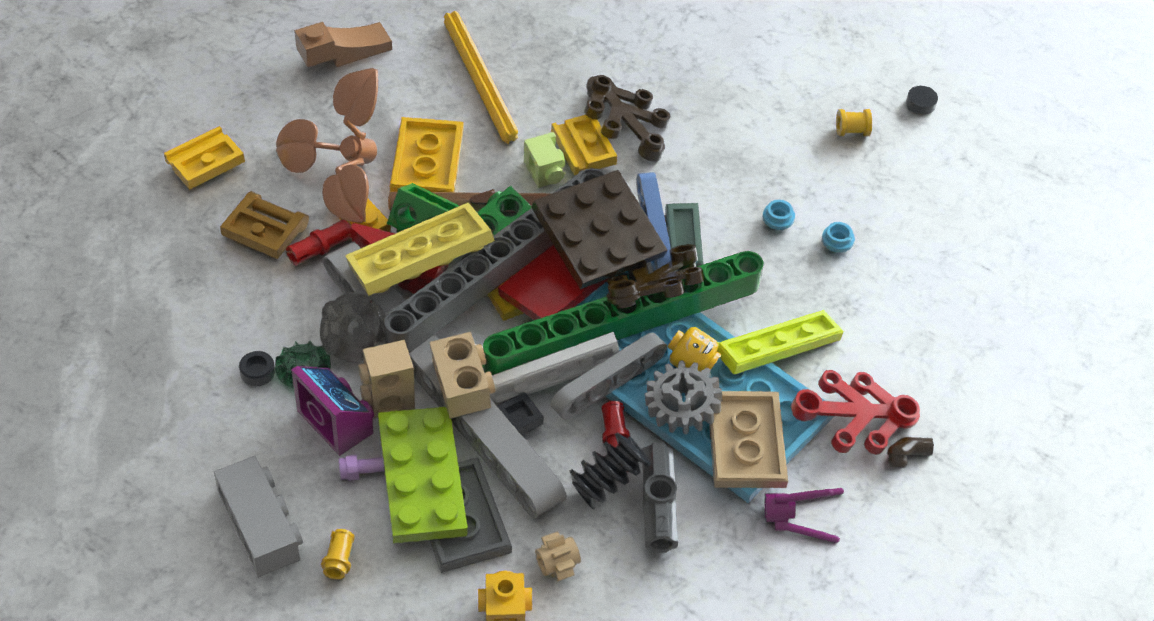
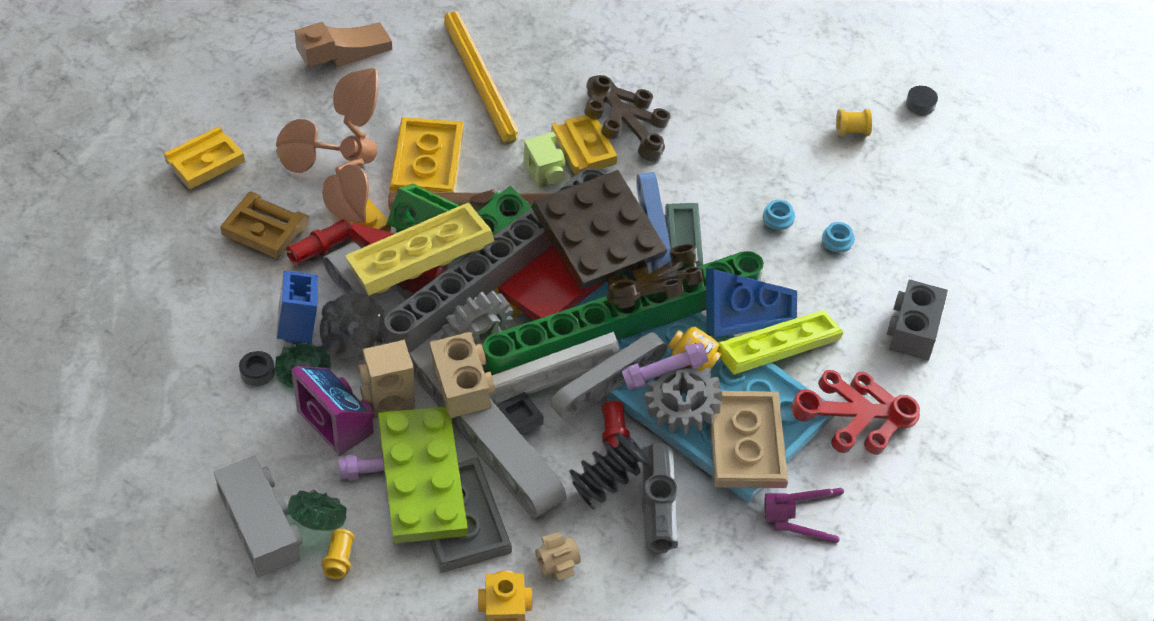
(297, 307): none -> blue brick
(329, 513): none -> clear green gear
(479, 316): none -> light grey gear
(694, 355): none -> lavender bar
(745, 304): none -> blue wing
(908, 446): dark brown arm -> none
(918, 319): none -> dark grey brick

